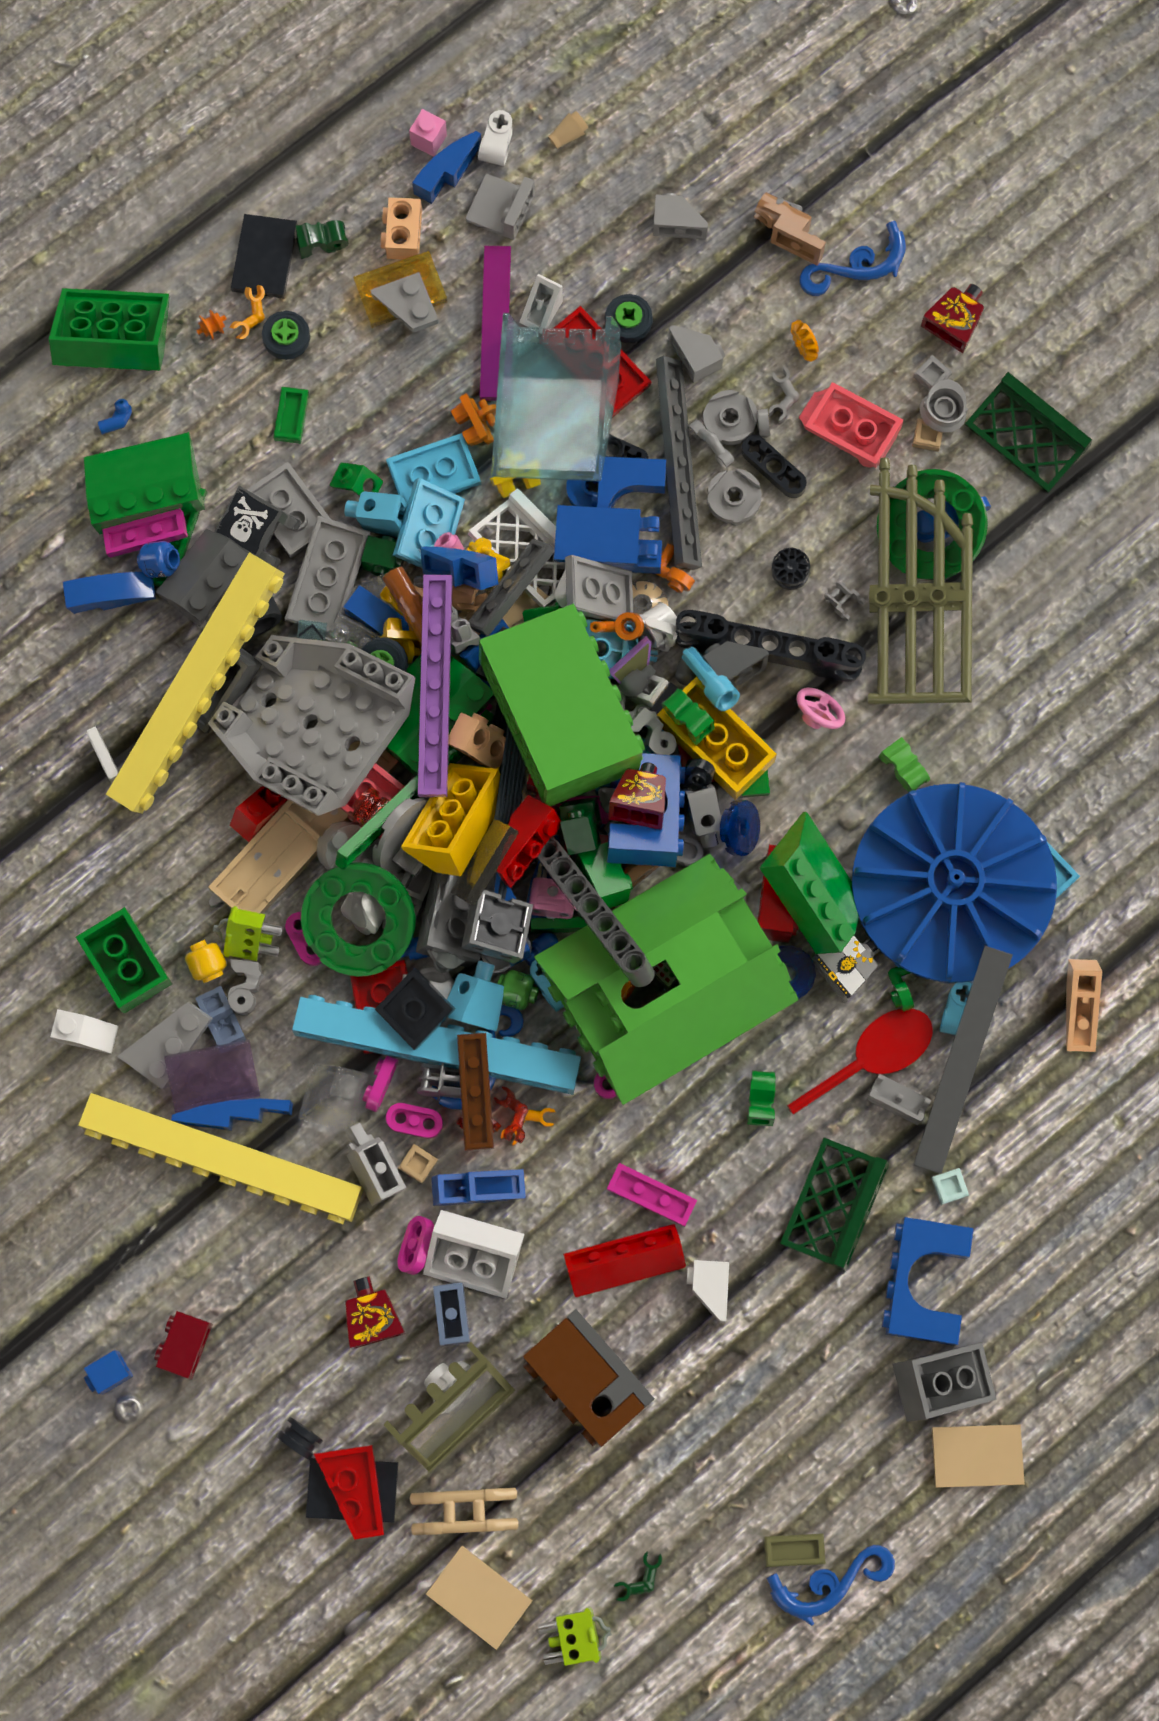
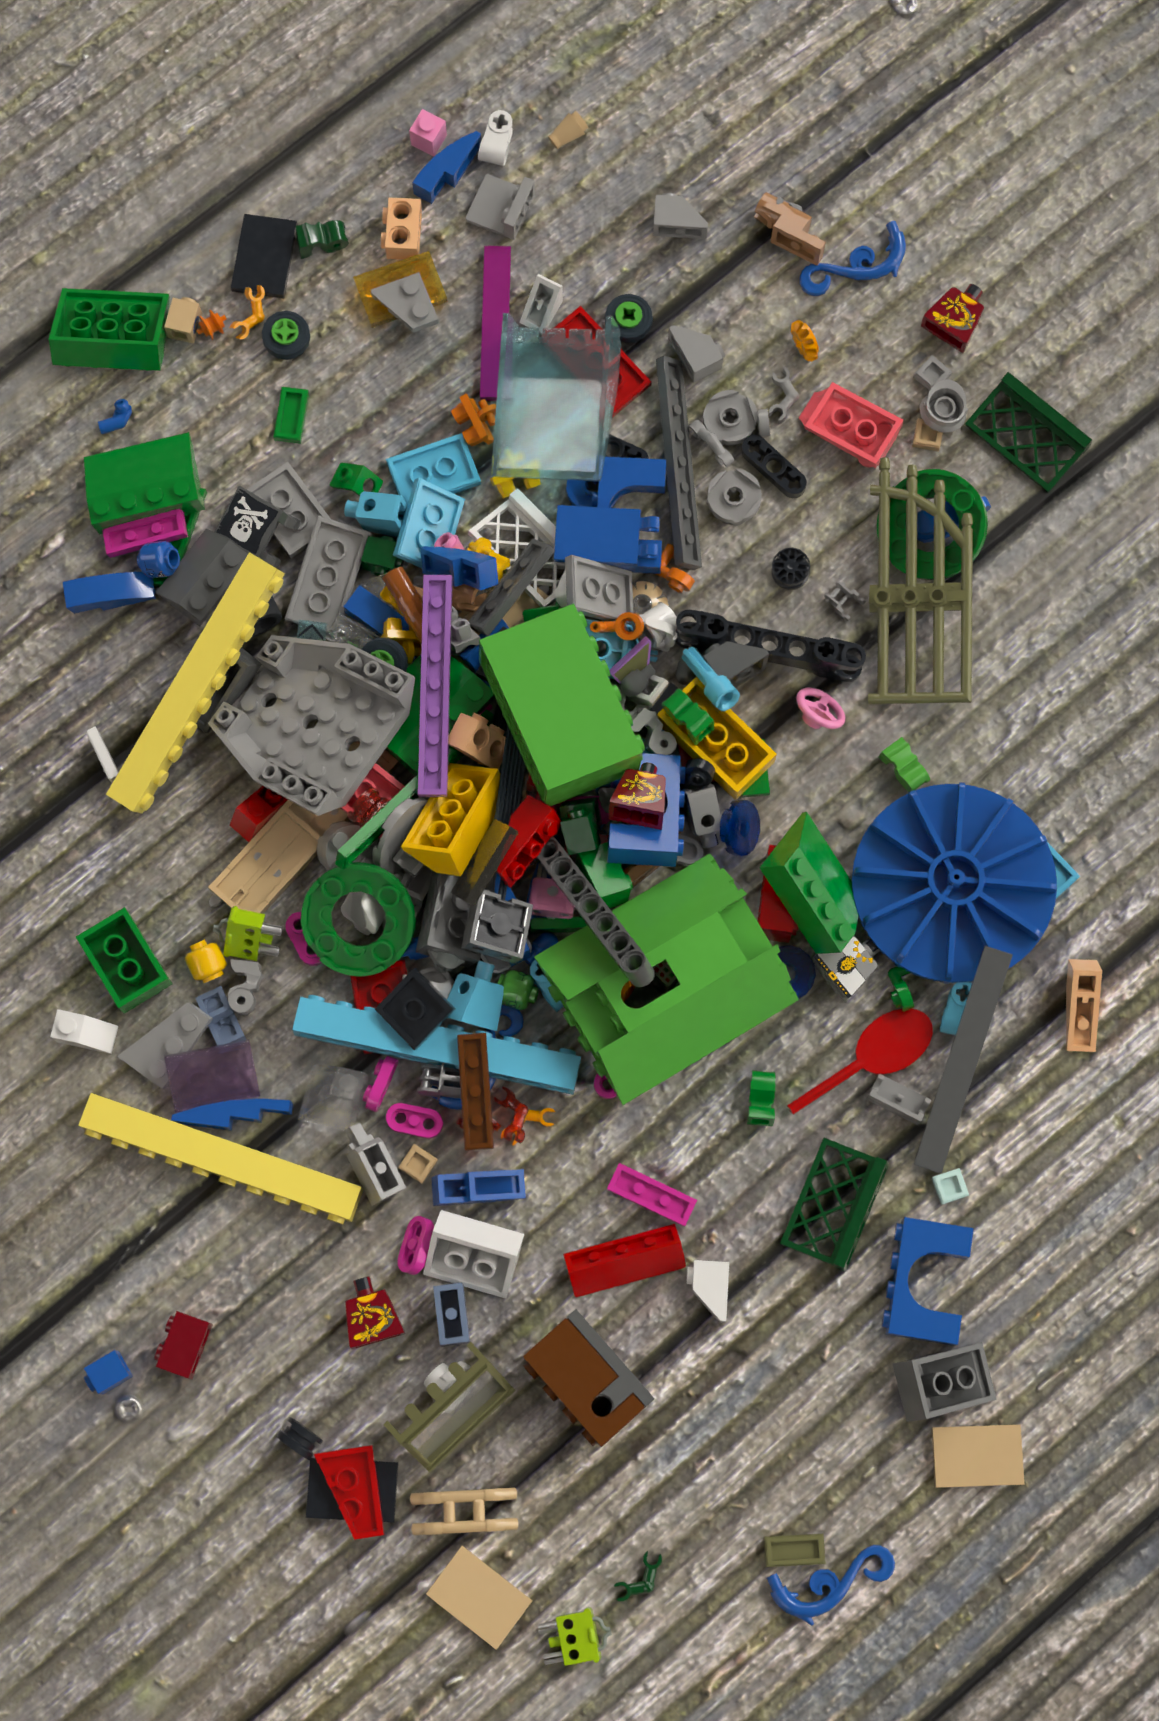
(183, 319): none -> tan brick

